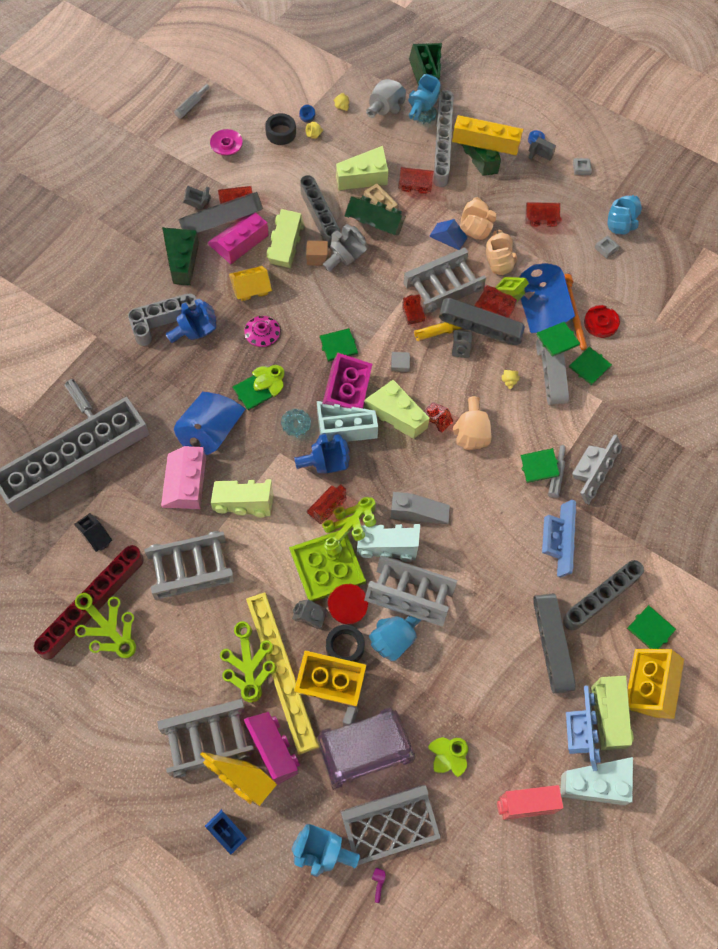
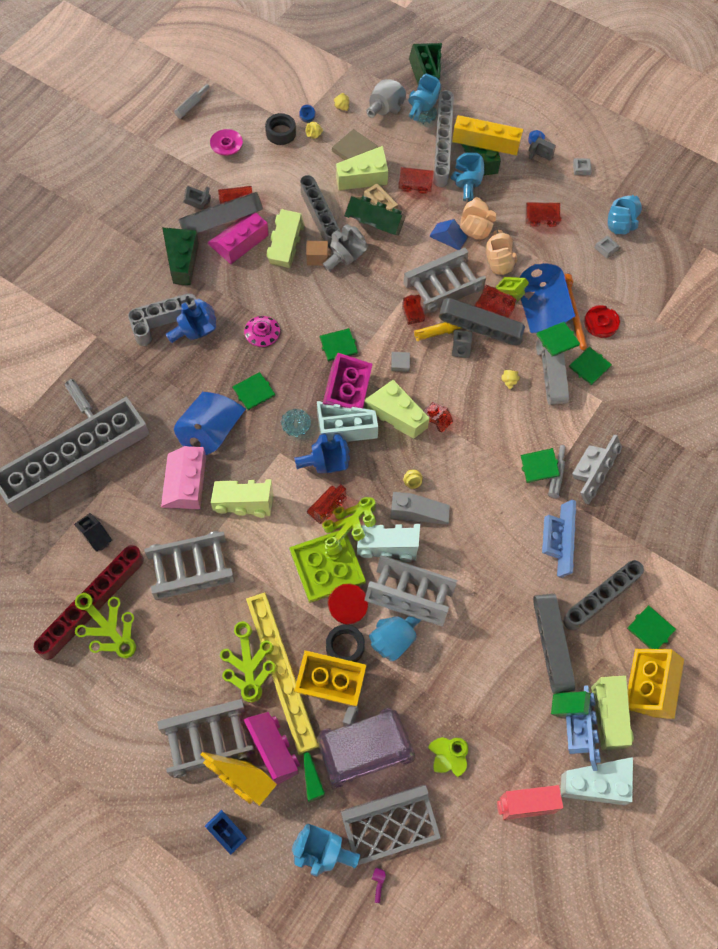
(250, 283): yellow slope -> none
(266, 379): lime plate -> none
(309, 613): dark grey bracket -> none
(313, 784): none -> green slope
(353, 145): none -> dark tan tile
(413, 479): none -> light yellow plate
(473, 168): none -> dark azure piece
(473, 427): light nougat piece -> none
(570, 703): none -> green tile

